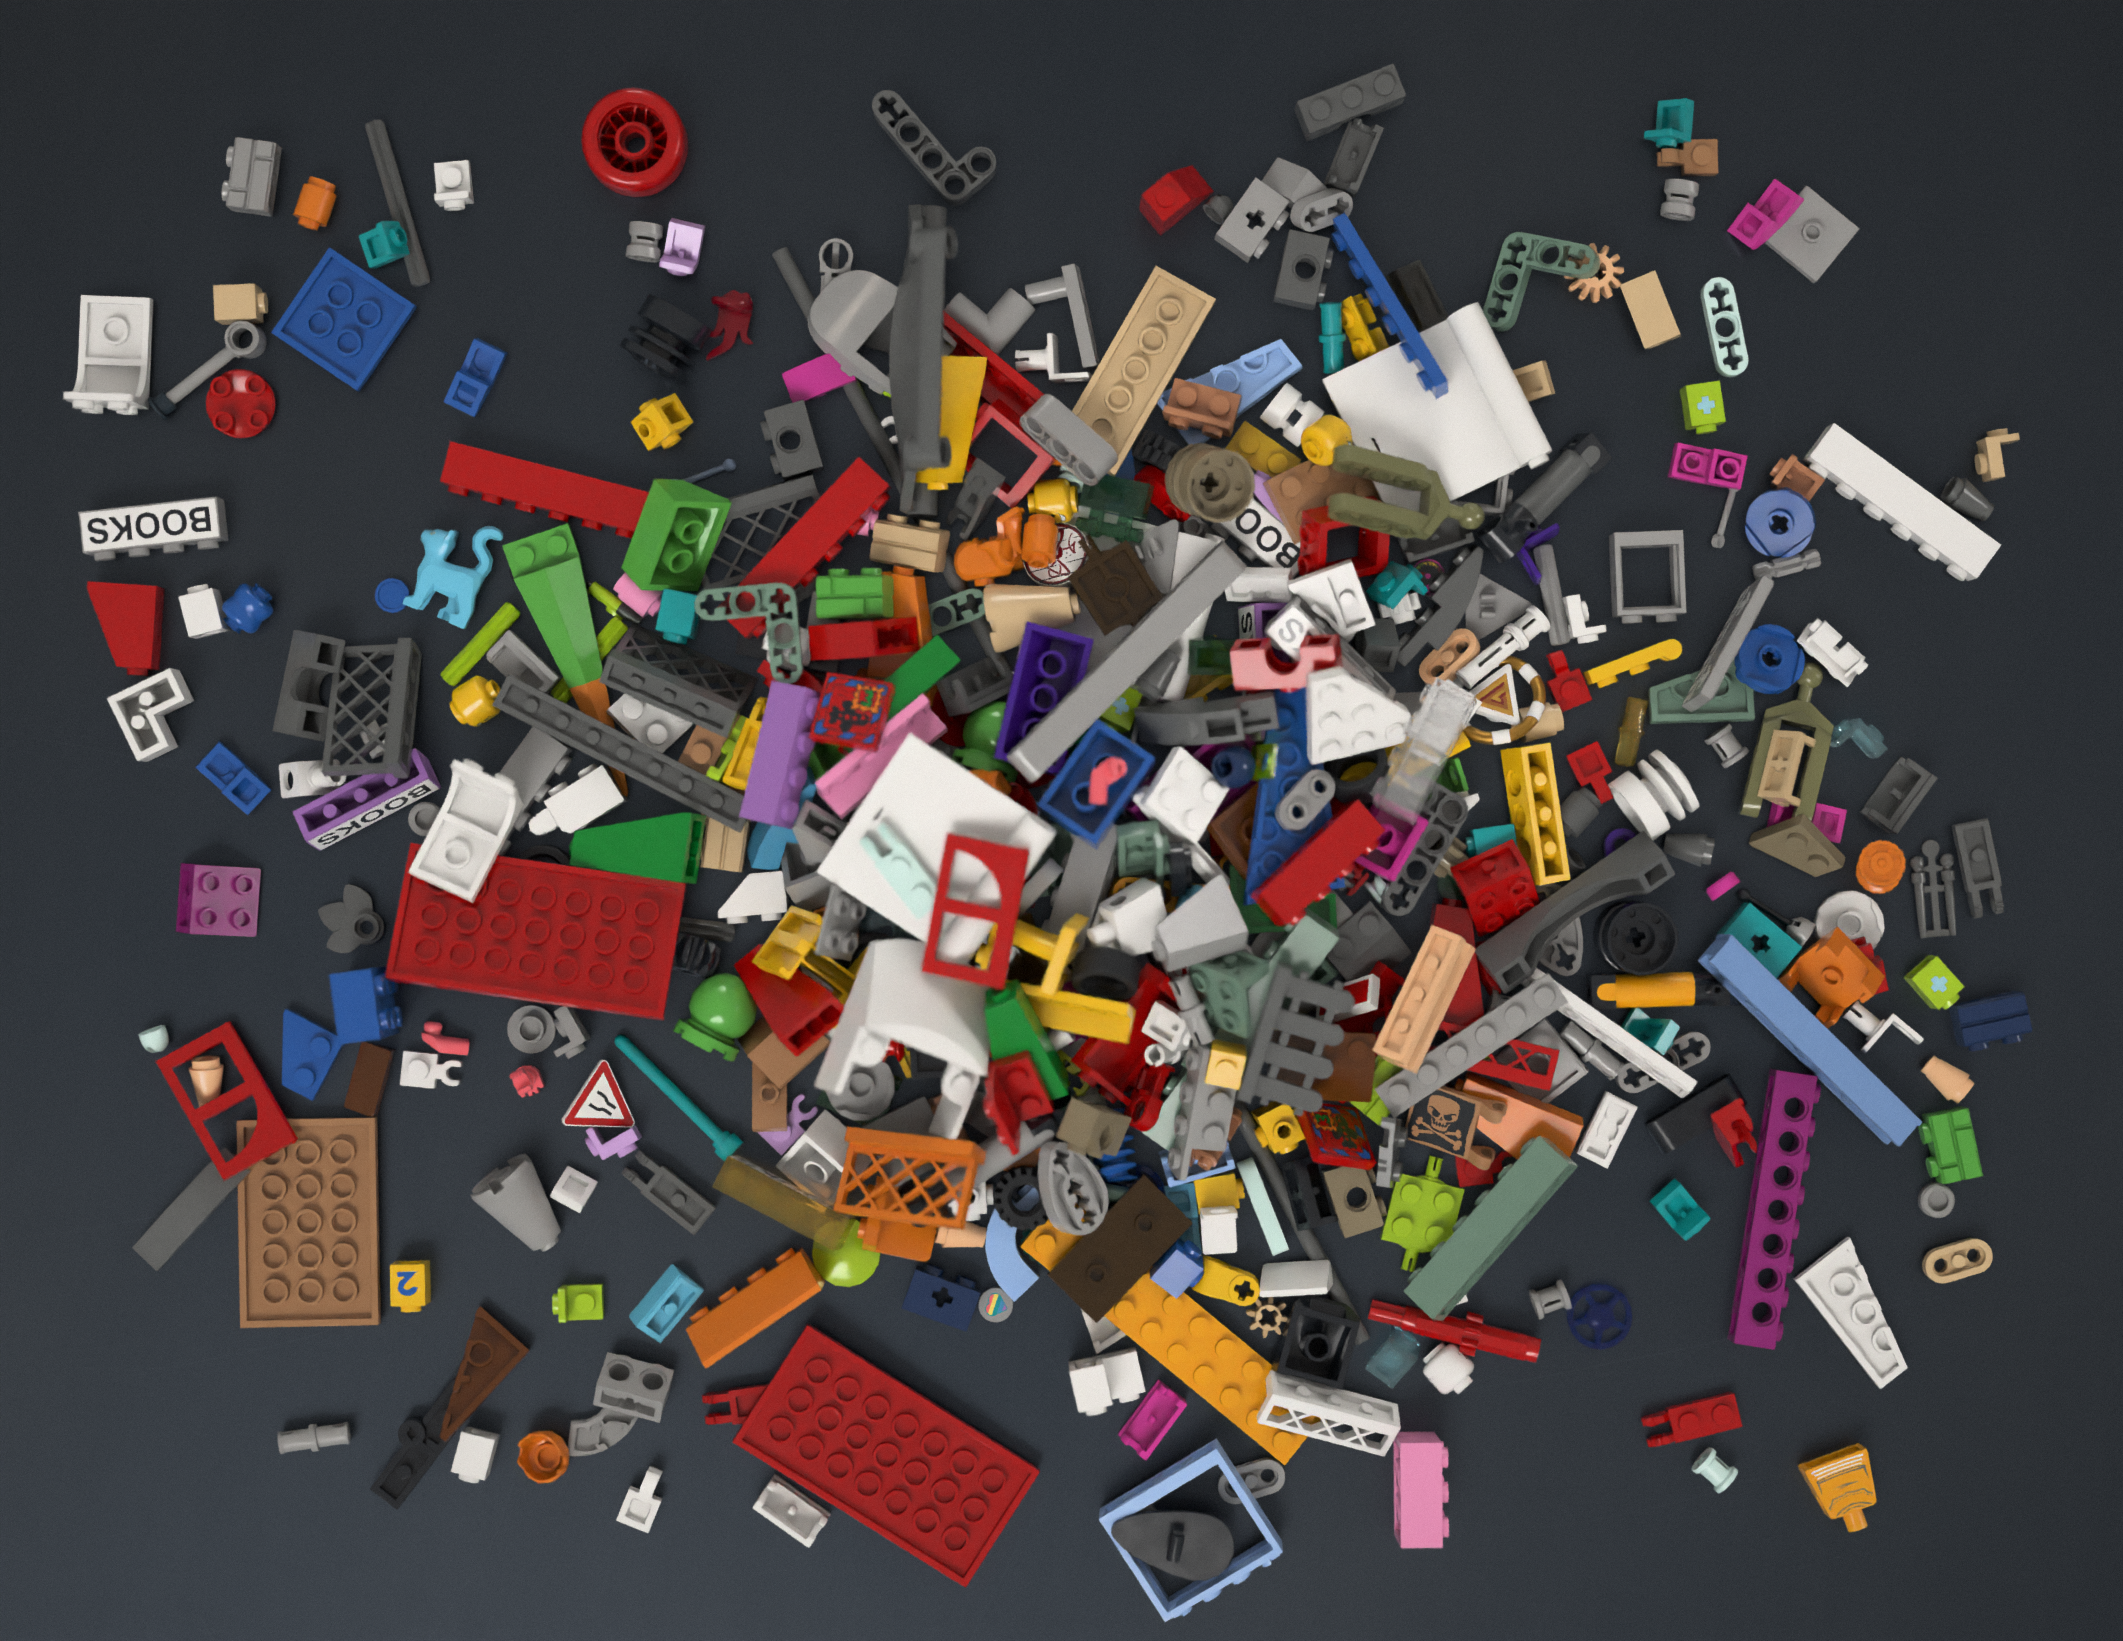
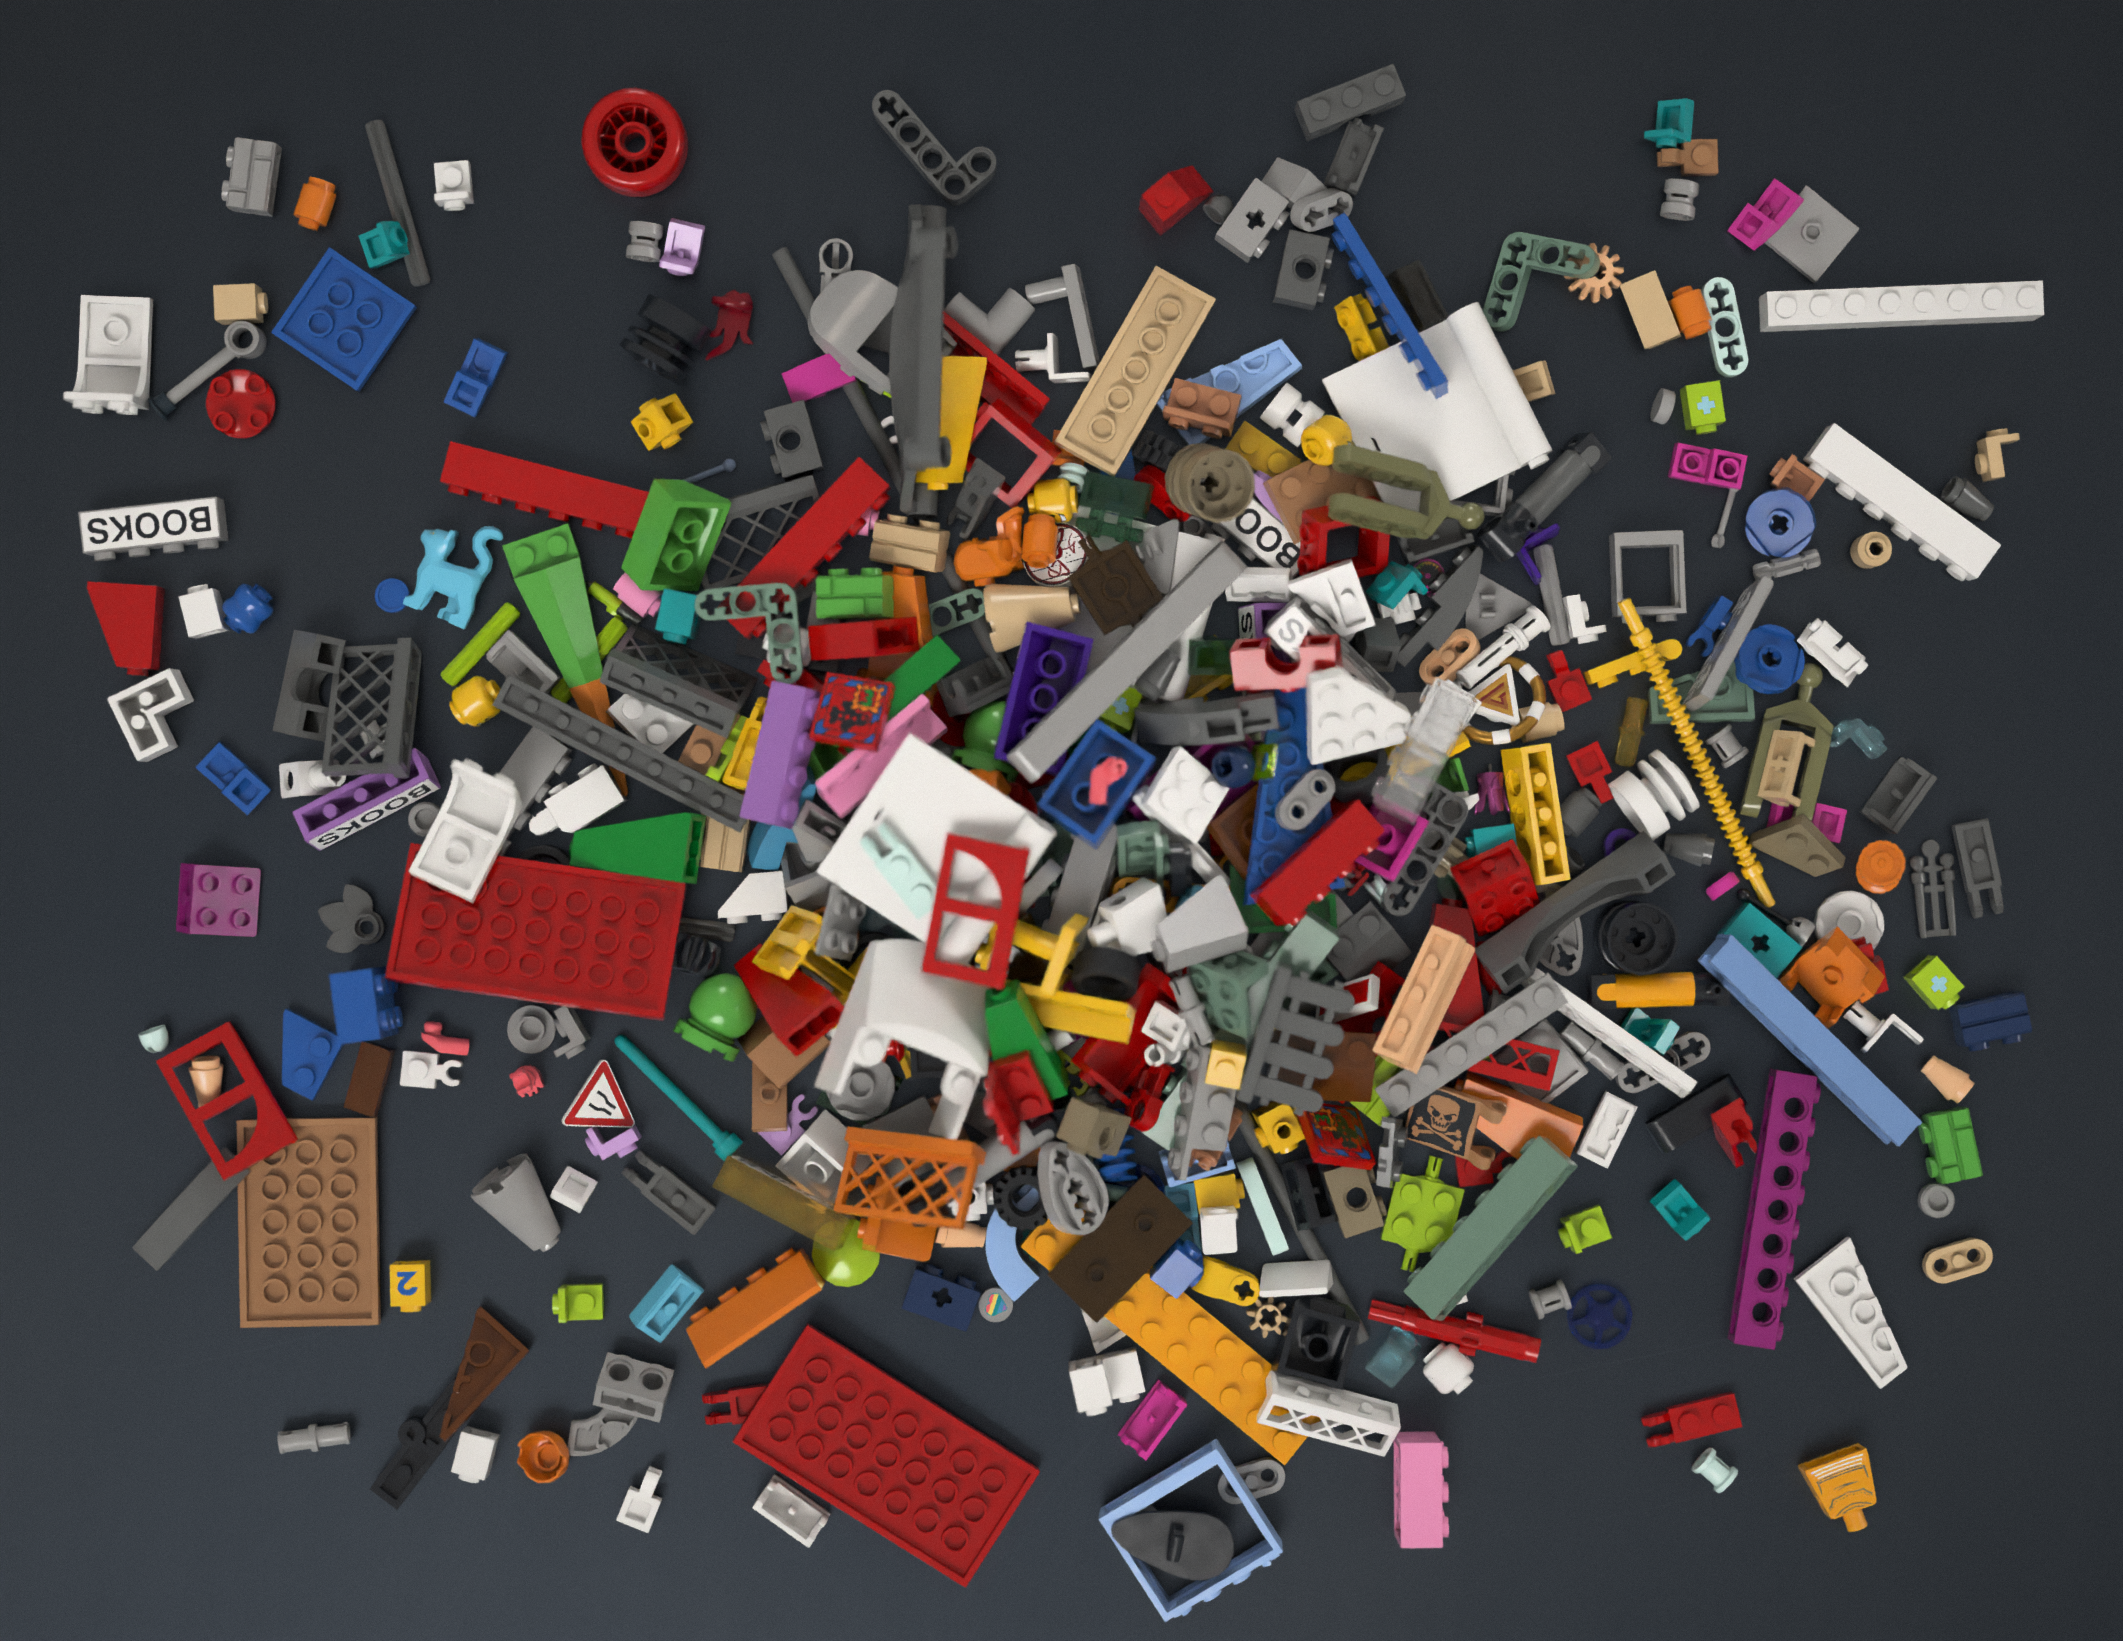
(1068, 439): light grey beam -> none
(1332, 337): teal pin -> none
(1491, 785): none -> flat silver piece
(1584, 1229): none -> lime bracket
(1642, 638): none -> yellow hose
(1663, 406): none -> light grey tile
(1690, 312): none -> orange brick
(1715, 617): none -> blue plate
(1861, 552): none -> tan brick
(1901, 306): none -> white brick

